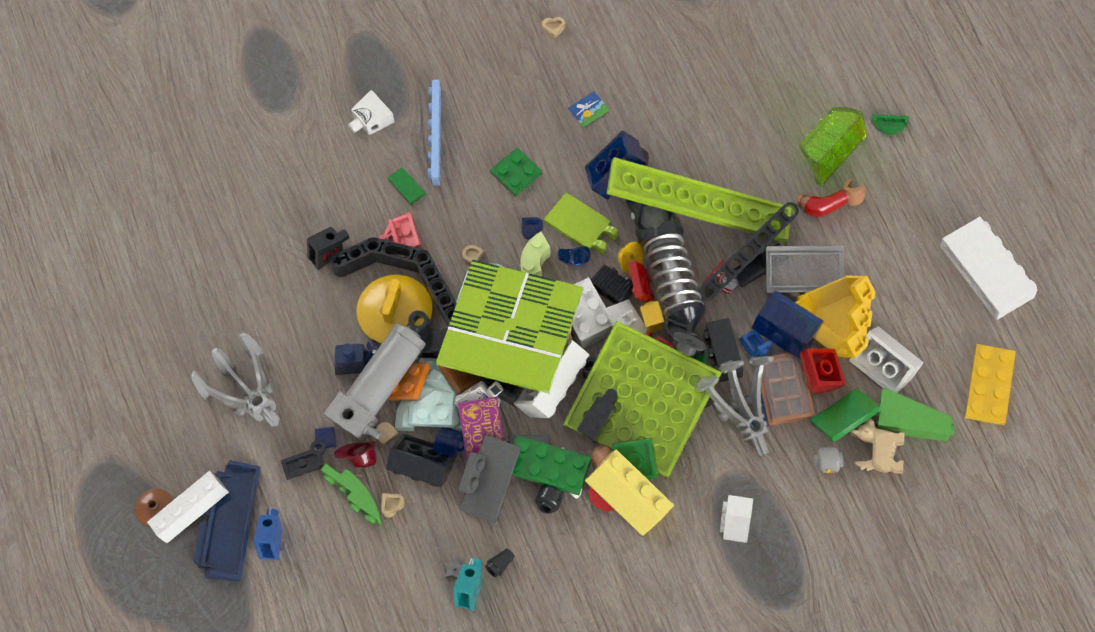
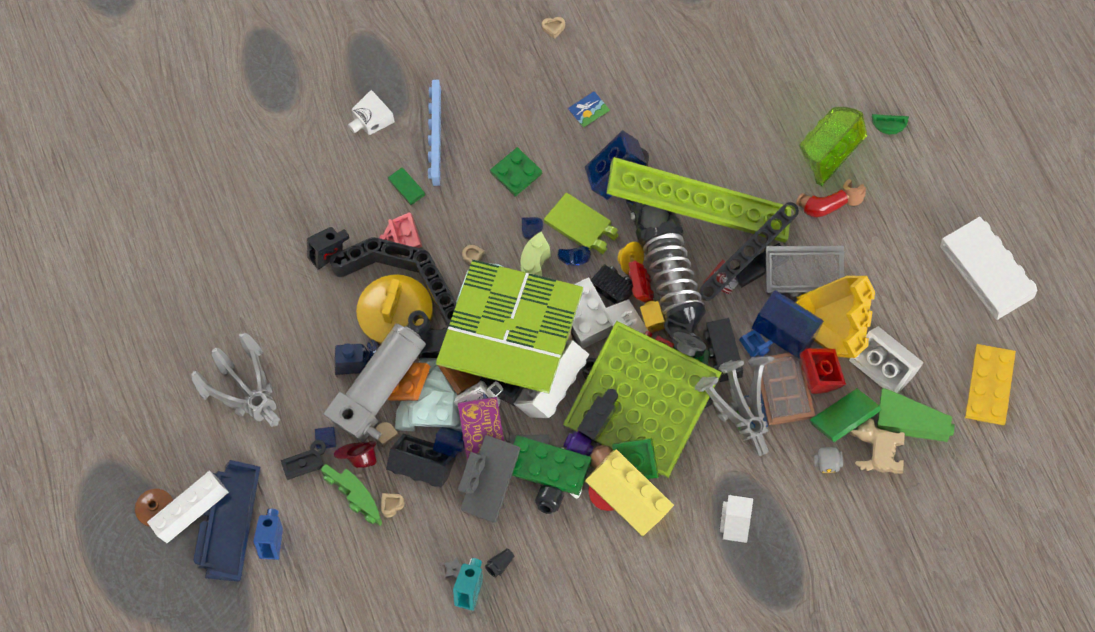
(578, 443): none -> dark purple head

